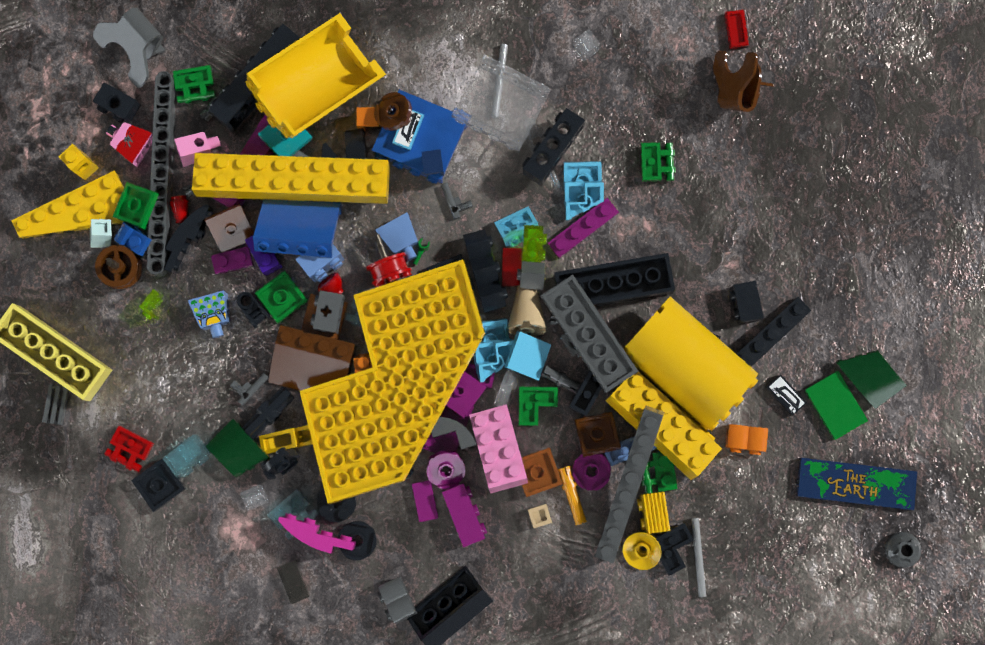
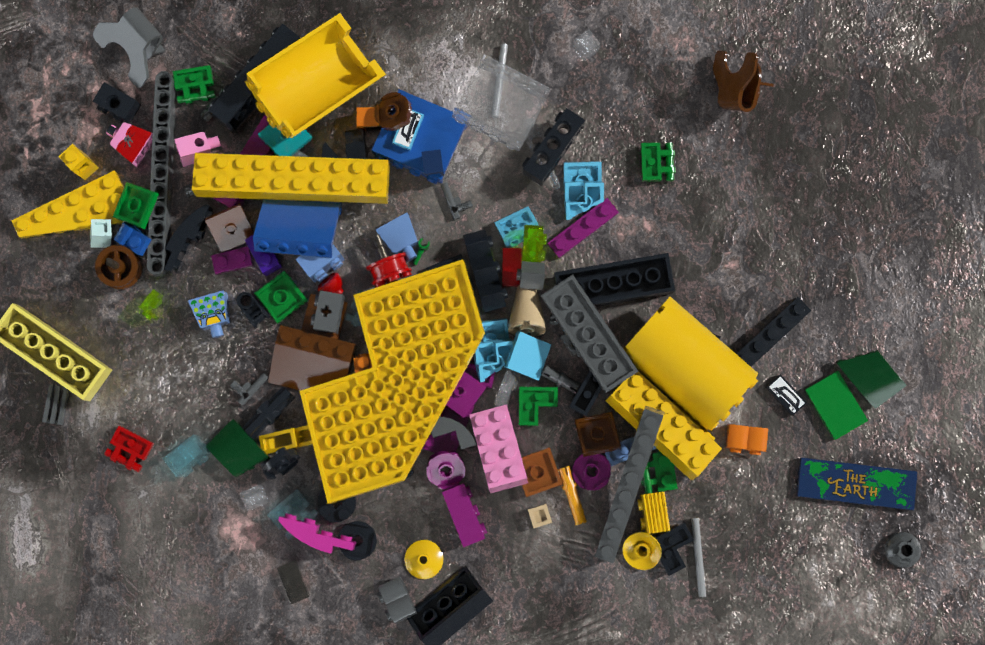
(158, 485): black plate -> none
(179, 208): red cone -> none
(425, 501): magenta tile -> none
(431, 552): none -> yellow dish
(736, 29): red tile -> none
(746, 302): black brick -> none

